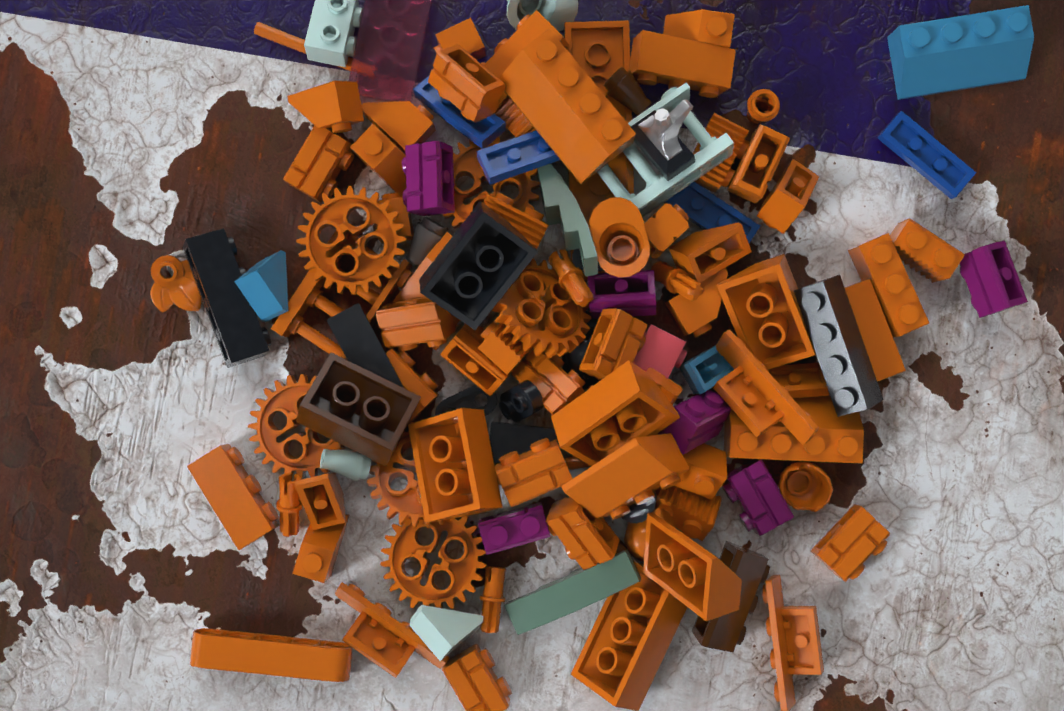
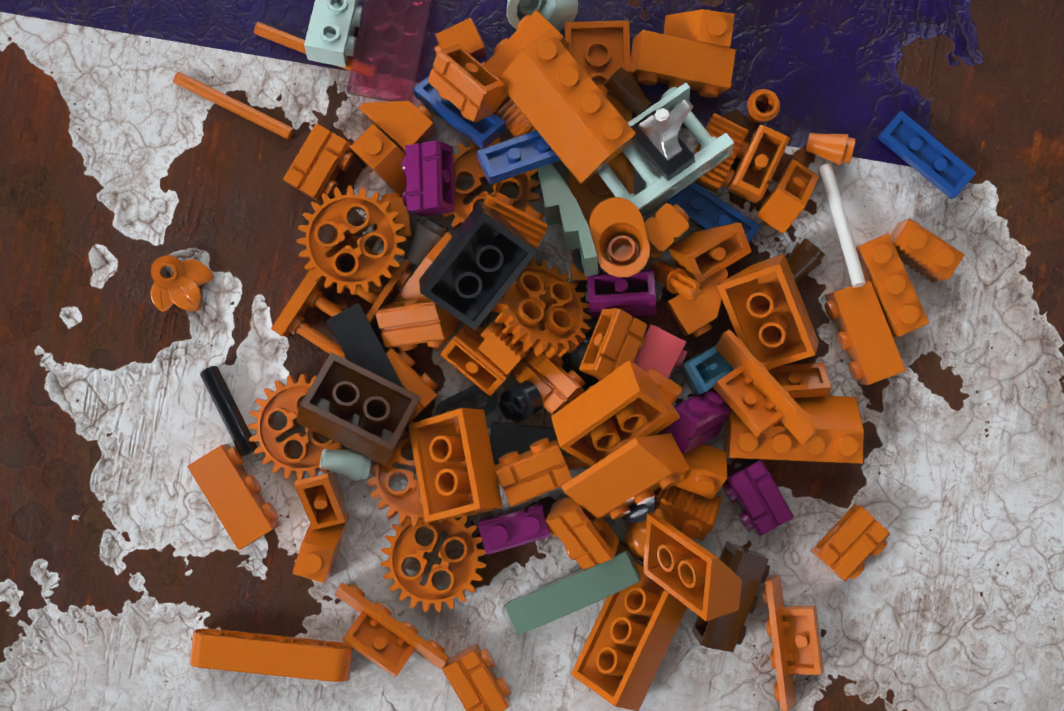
(228, 410): none -> black axle
(230, 314): black brick -> none
(233, 105): none -> orange bar
(266, 286): dark azure slope -> none
(289, 505): orange axle -> none
(330, 105): orange slope -> none
(443, 628): light aqua slope -> none
(492, 598): orange axle -> none
(571, 278): orange axle -> none
(804, 259): none -> reddish brown cone
(805, 486): orange hair -> none
(832, 147): none -> orange cone
(838, 346): black brick -> none
(842, 225): none -> white bar
(961, 52): dark azure slope -> none
(992, 279): magenta brick -> none

